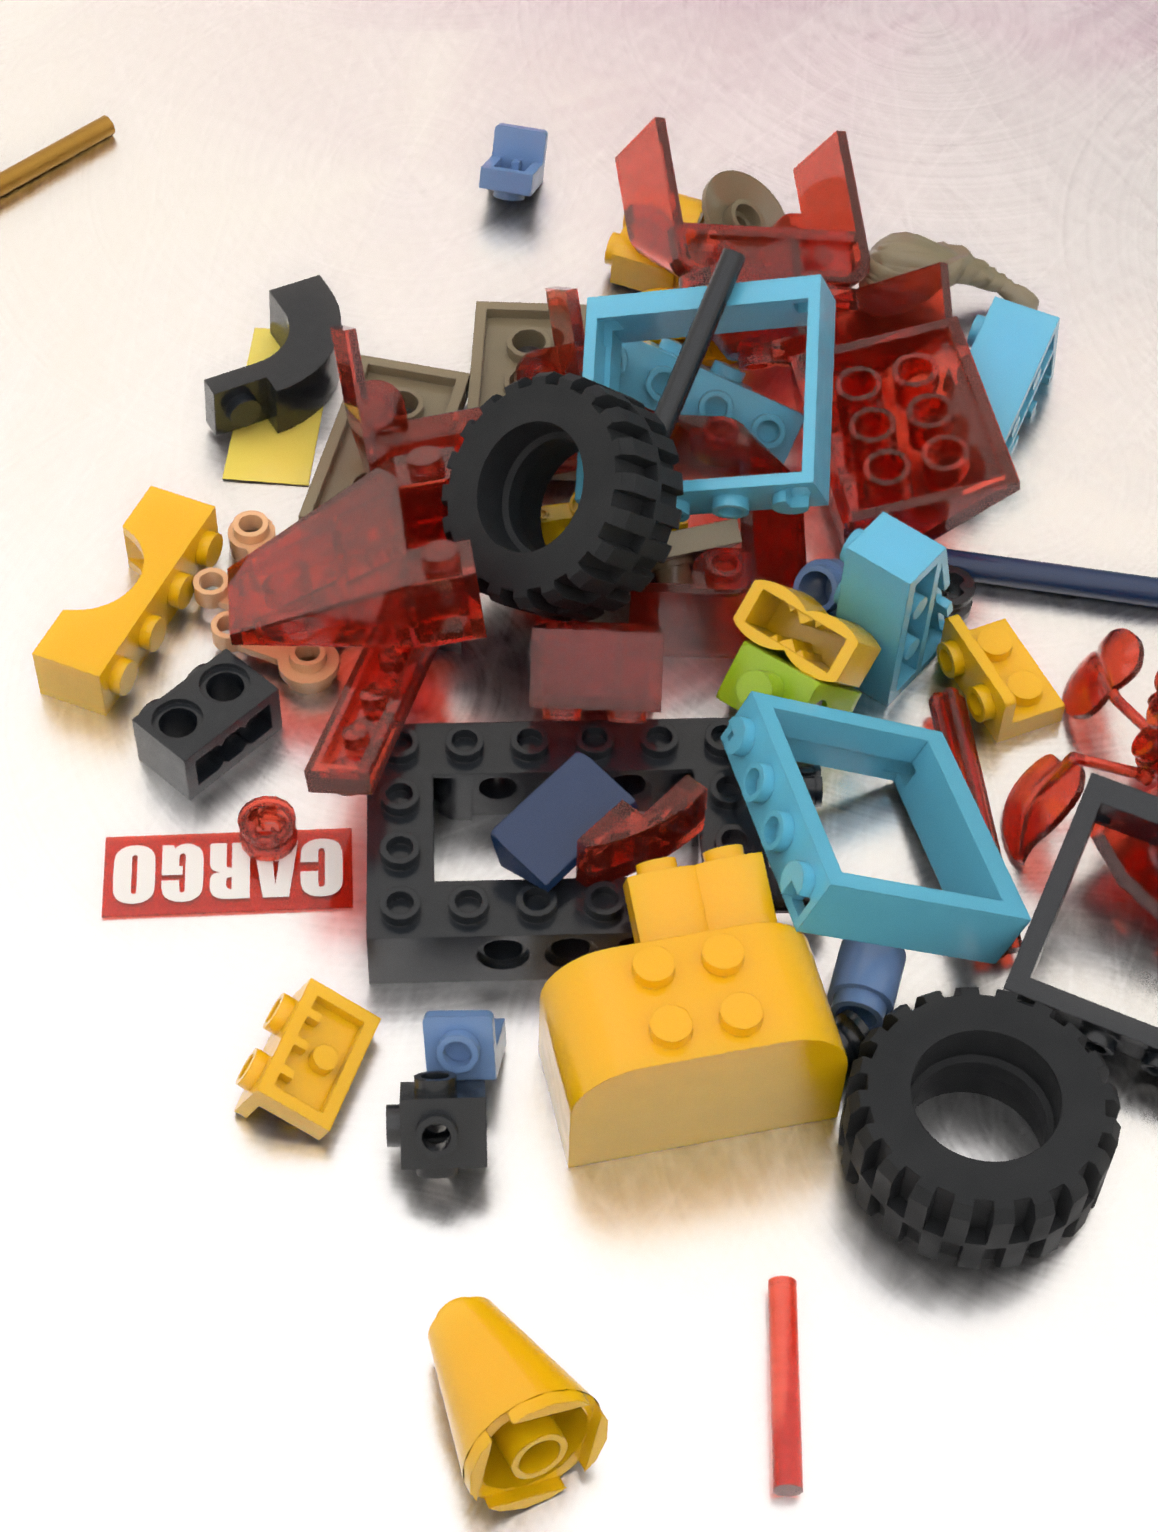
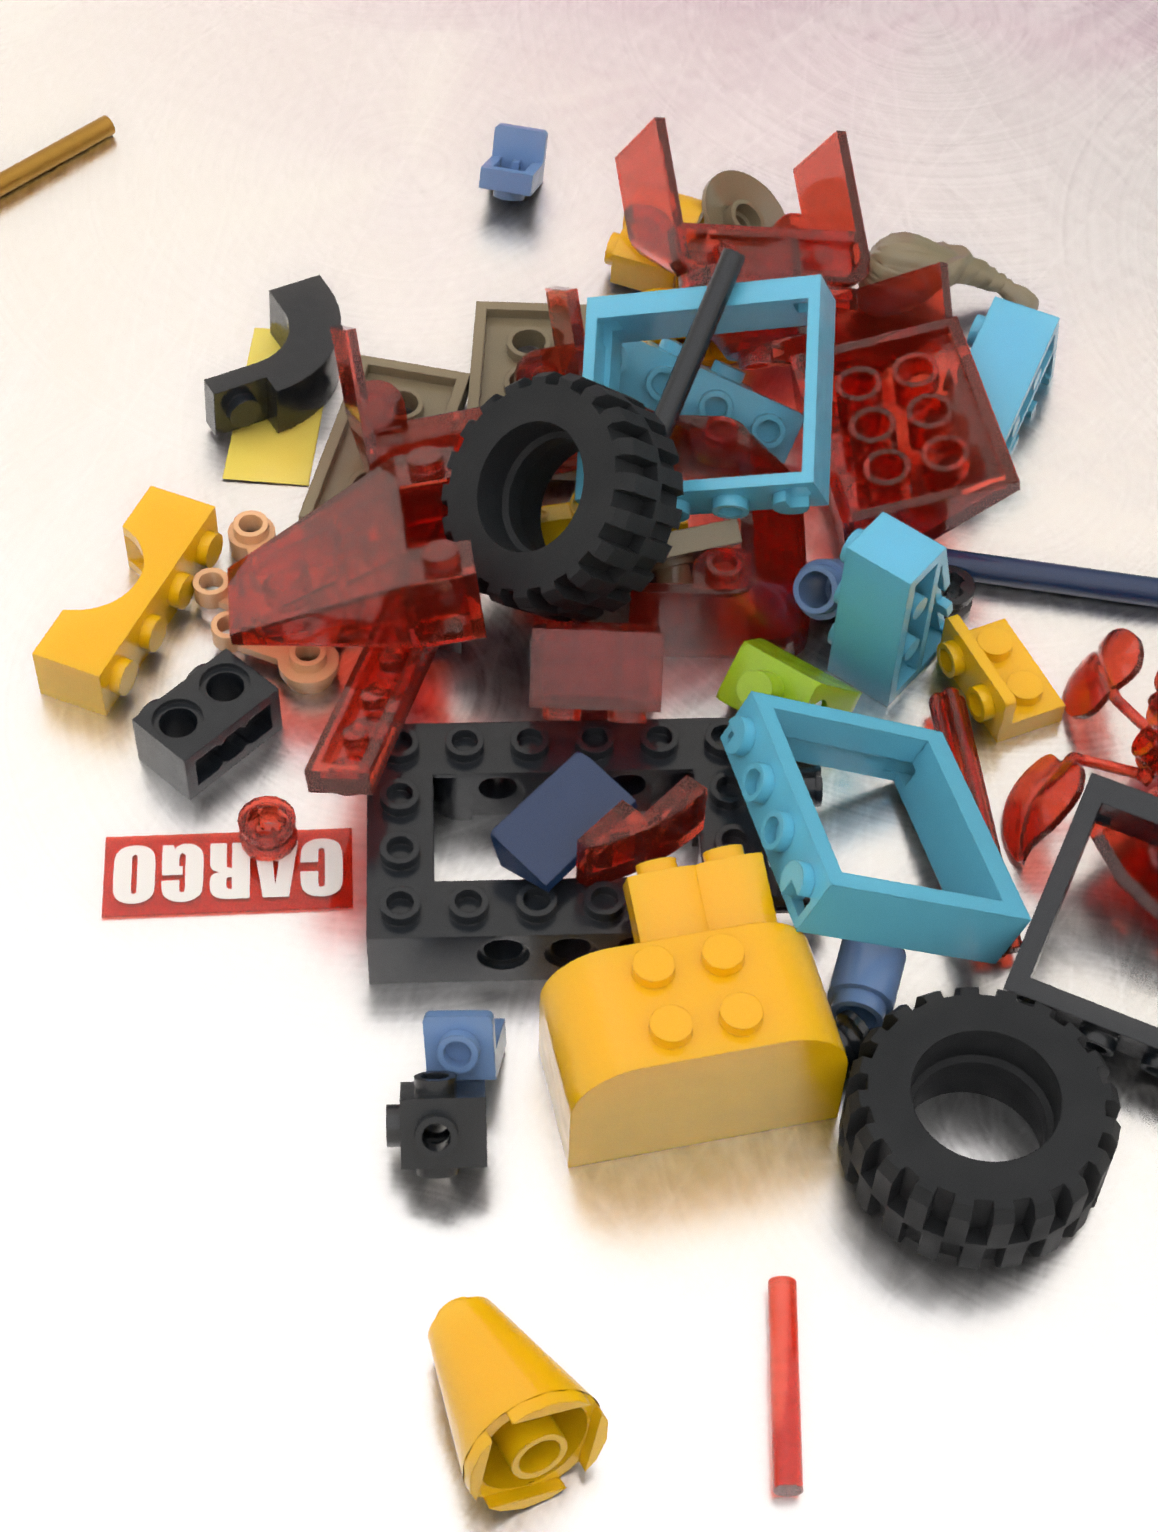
(307, 1059): yellow bracket -> none
(810, 637): yellow brick -> none

